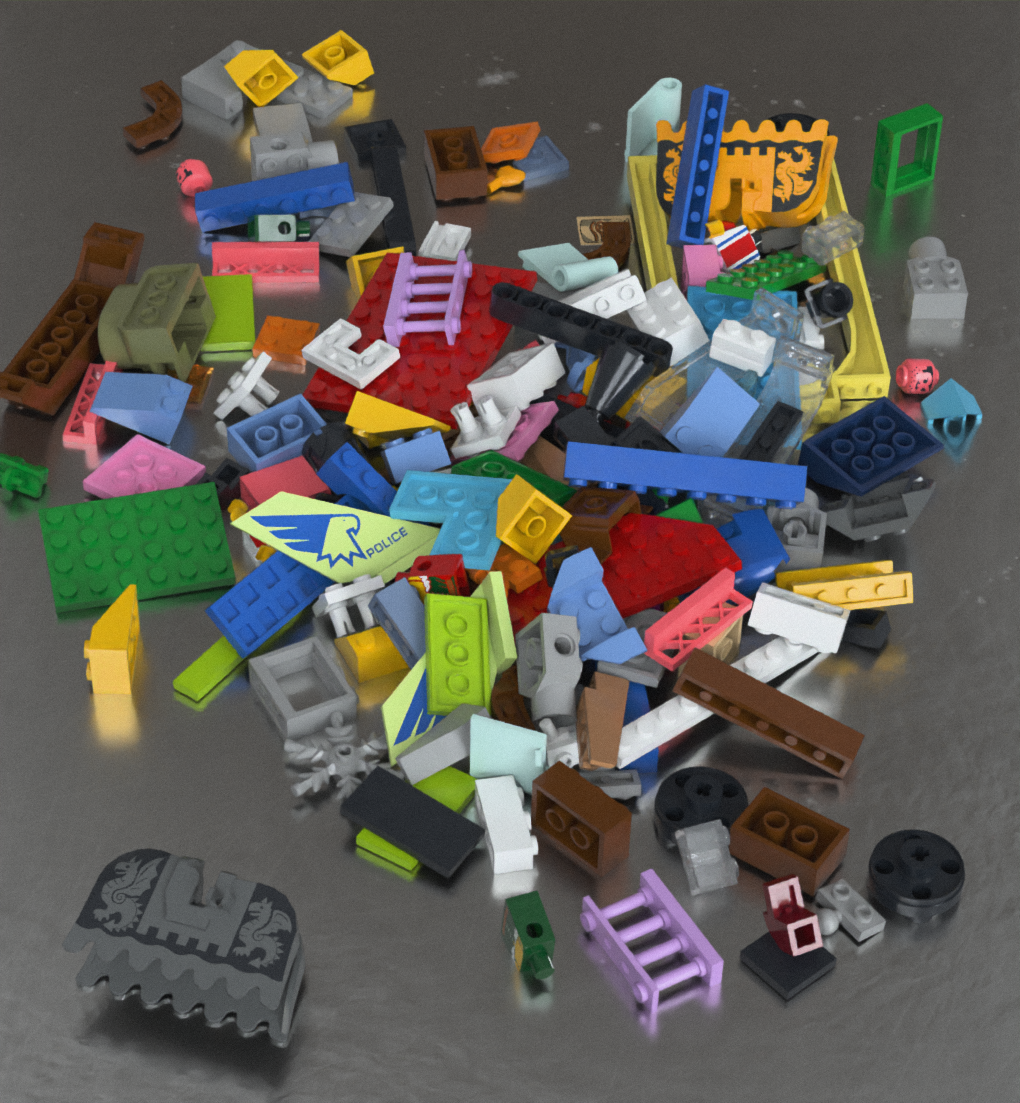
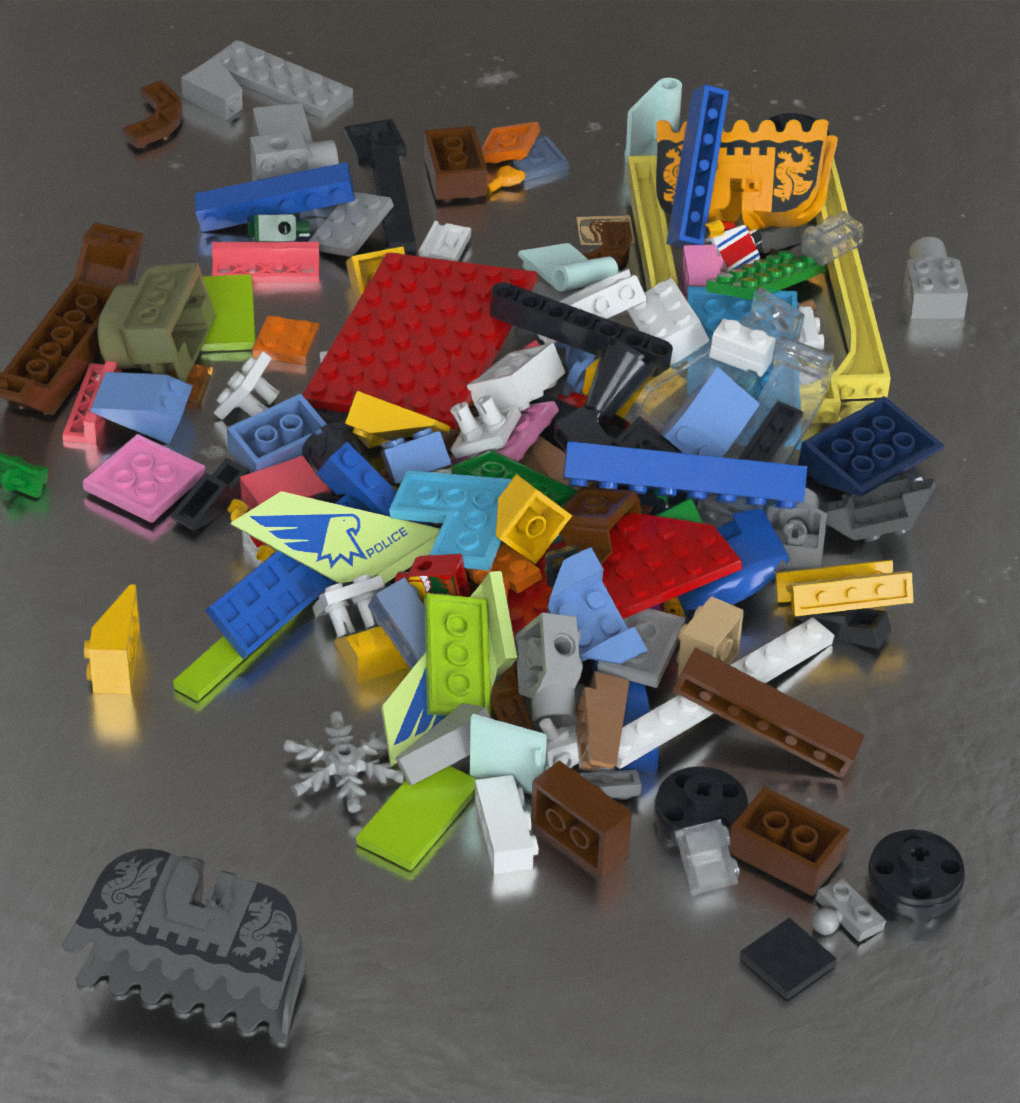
(150, 539): green plate -> none
(193, 177): coral head -> none
(260, 74): yellow slope -> none
(292, 659): light grey window -> none
(332, 354): white plate -> none
(340, 59): yellow slope -> none
(405, 289): lavender fence -> none
(412, 821): black tile -> none
(528, 934): dark green torso -> none
(668, 916): lavender fence -> none
(688, 618): coral fence -> none
(787, 920): dark red brick -> none
(798, 618): white brick -> none
(831, 301): black piece -> none
(885, 174): green window -> none
(917, 376): coral head -> none
(948, 402): medium azure slope -> none

